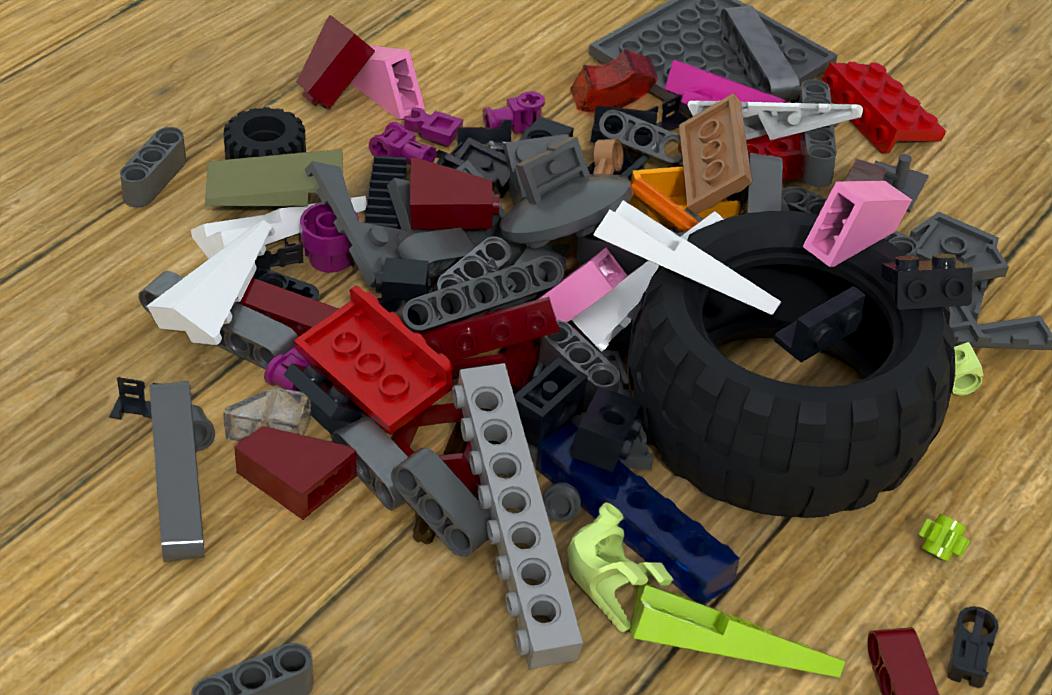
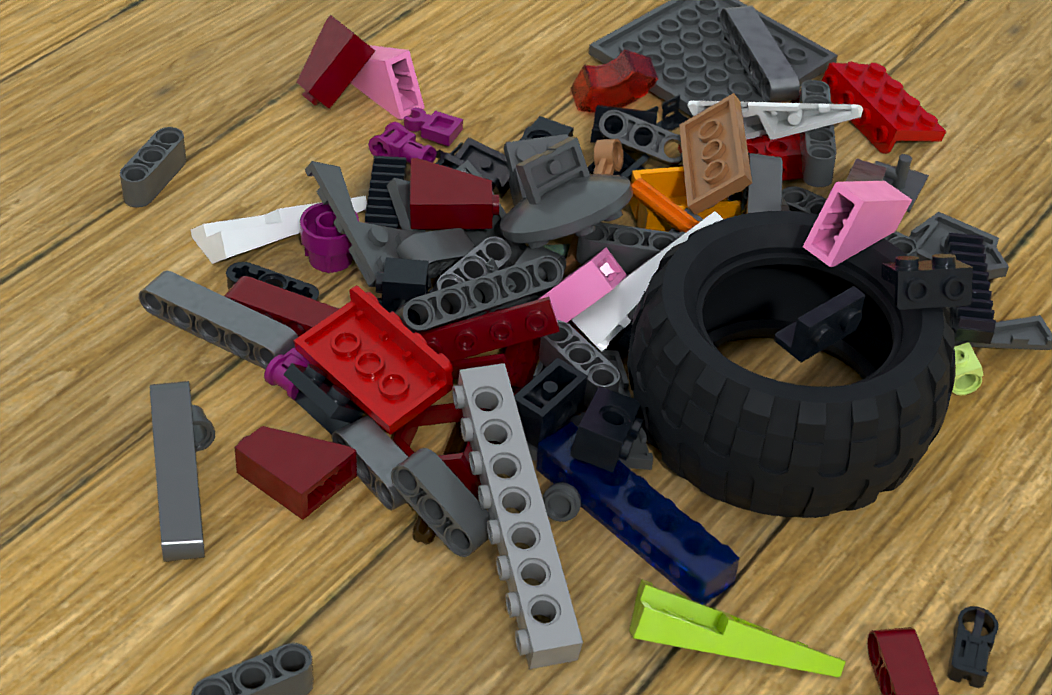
(130, 404): black piece -> none
(207, 294): white wedge -> none
(263, 134): black tyre -> none
(266, 179): olive slope -> none
(271, 408): clear slope -> none
(288, 255): black piece -> none
(493, 137): black piece -> none
(517, 110): magenta connector -> none
(601, 567): yellowish green piece -> none
(650, 240): white wedge -> none
(702, 85): dark pink bracket -> none
(944, 537): lime gear -> none
(974, 321): none -> black gear

